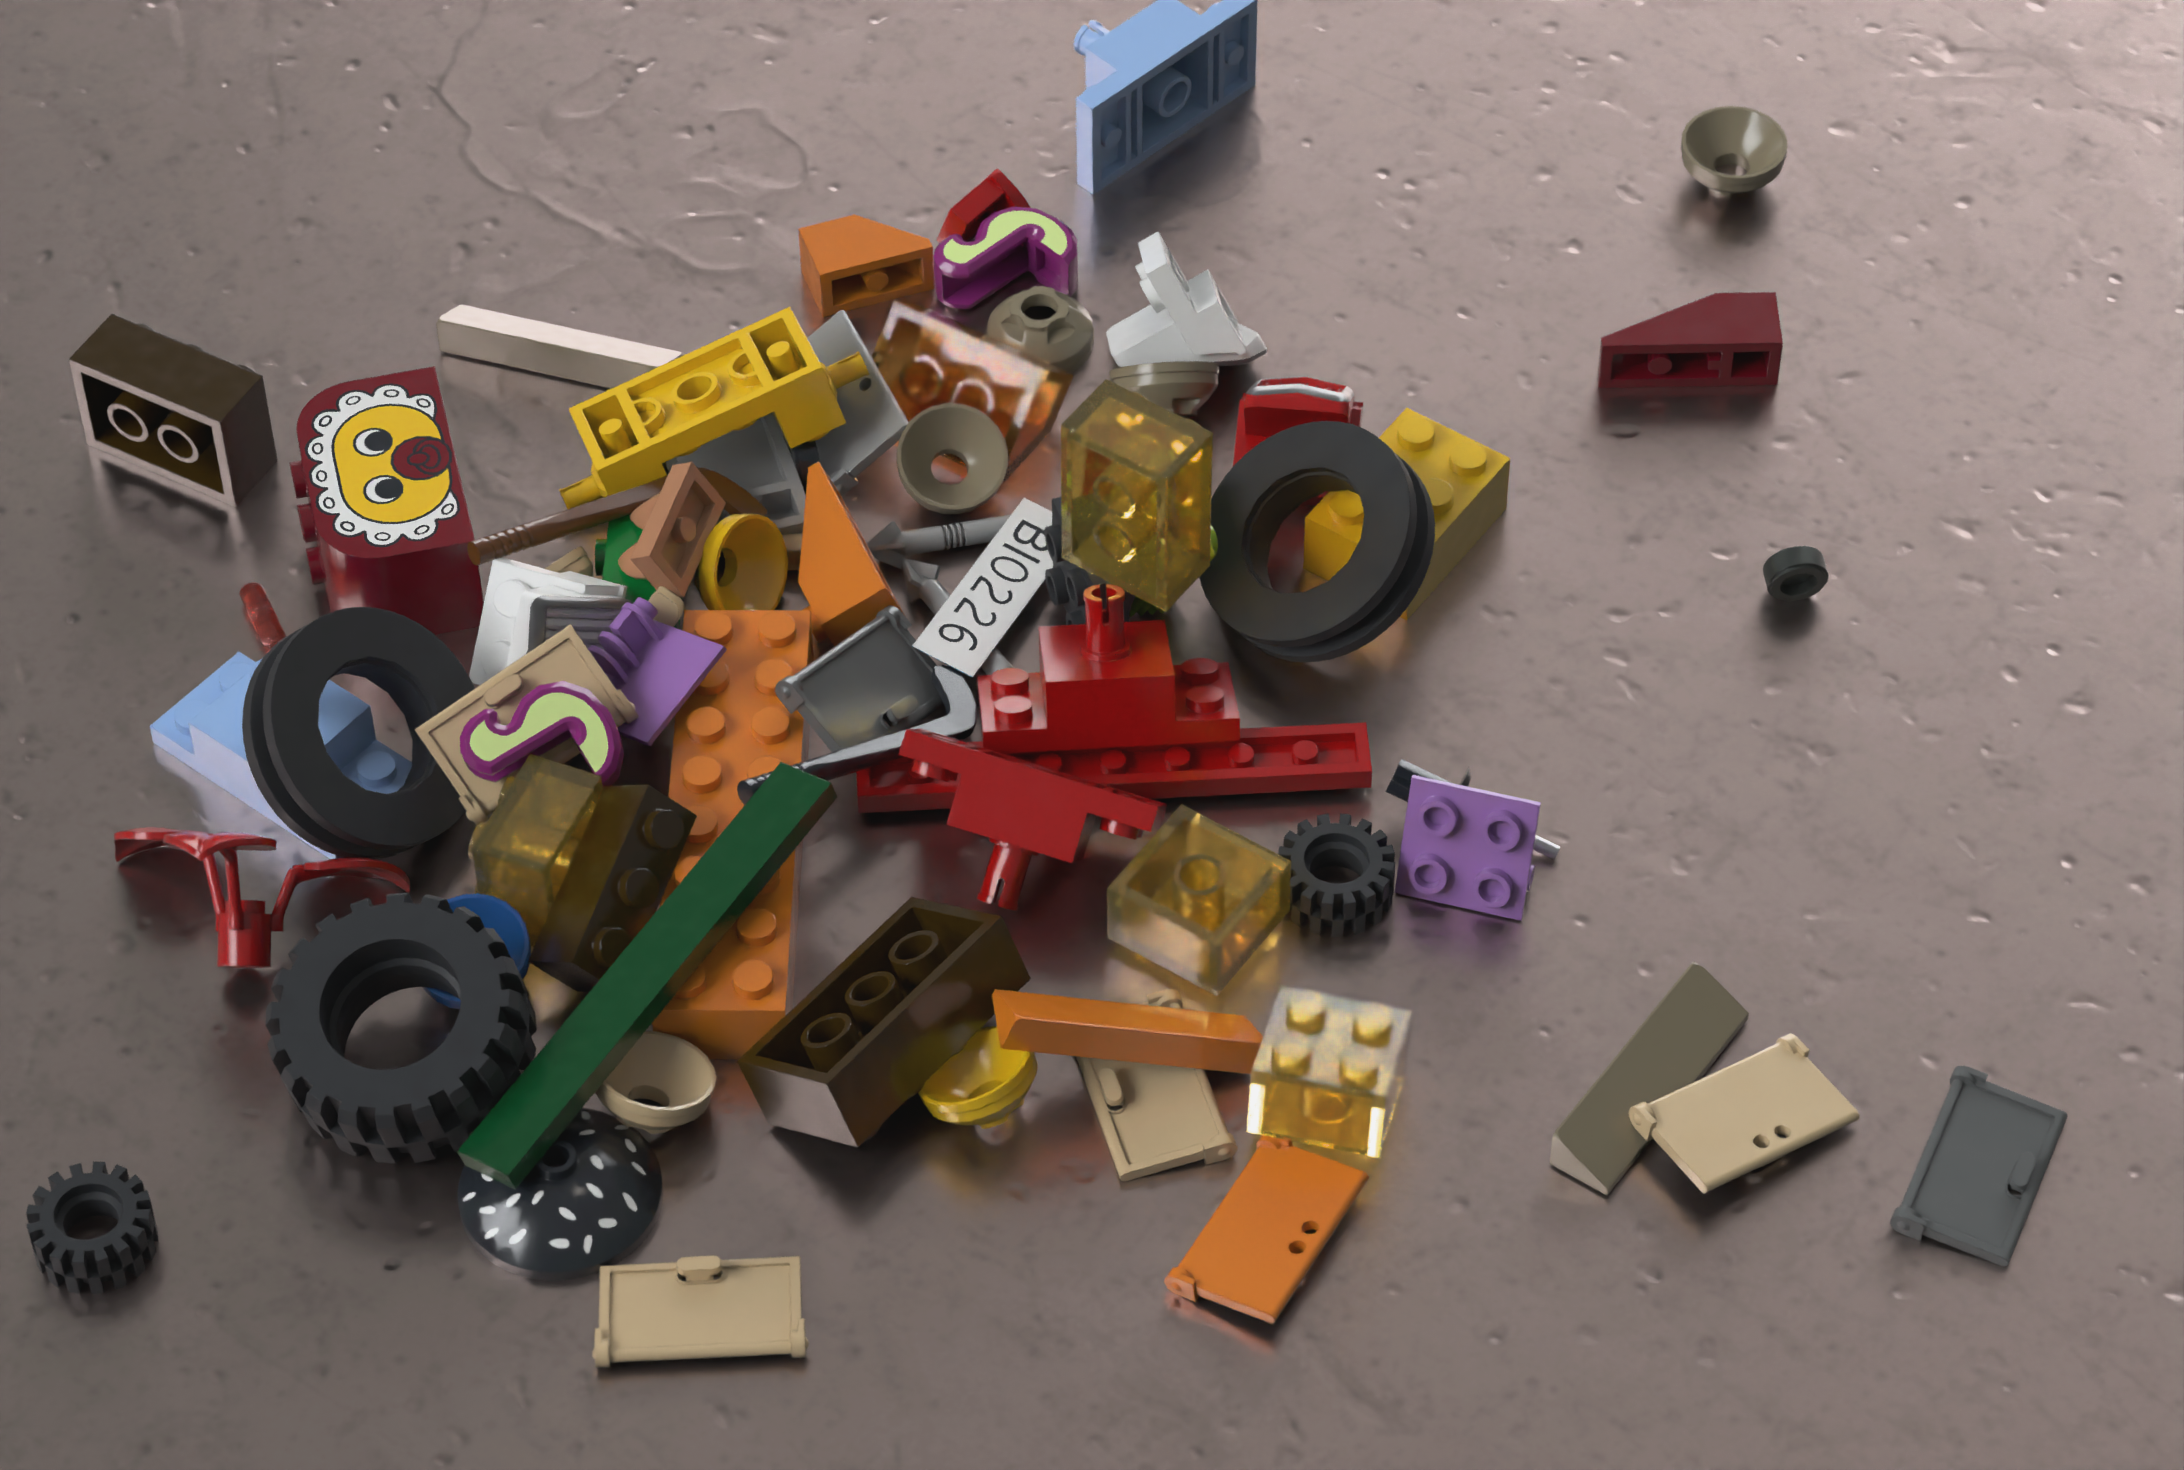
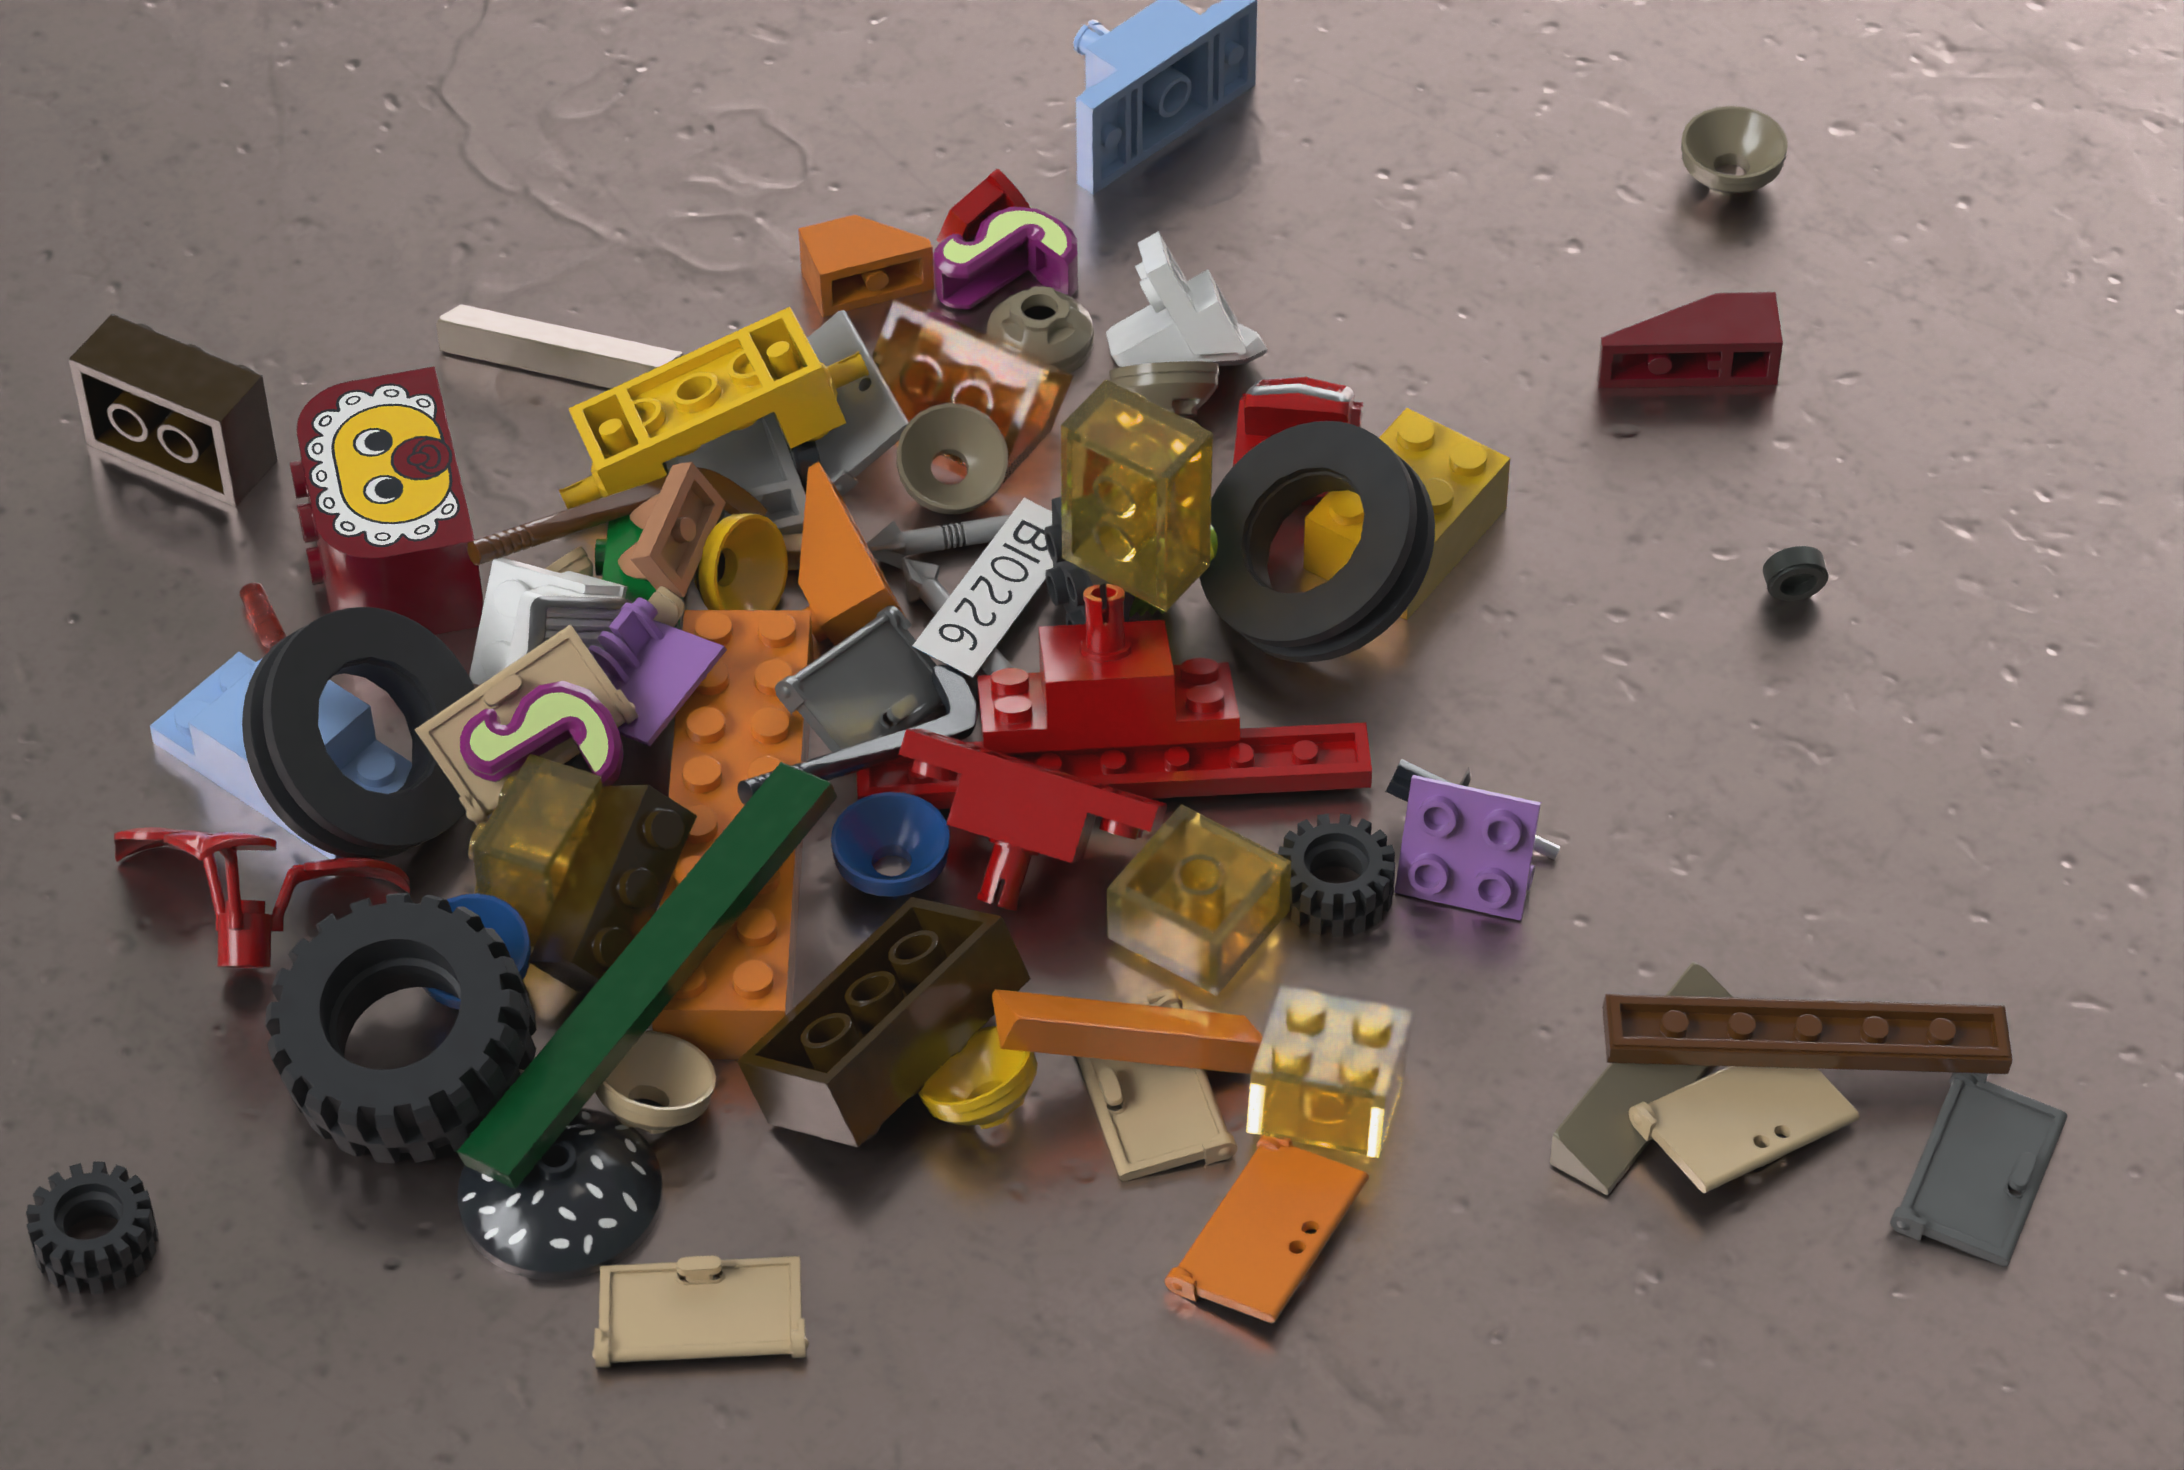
(890, 827): none -> blue piece
(1806, 1034): none -> reddish brown tile

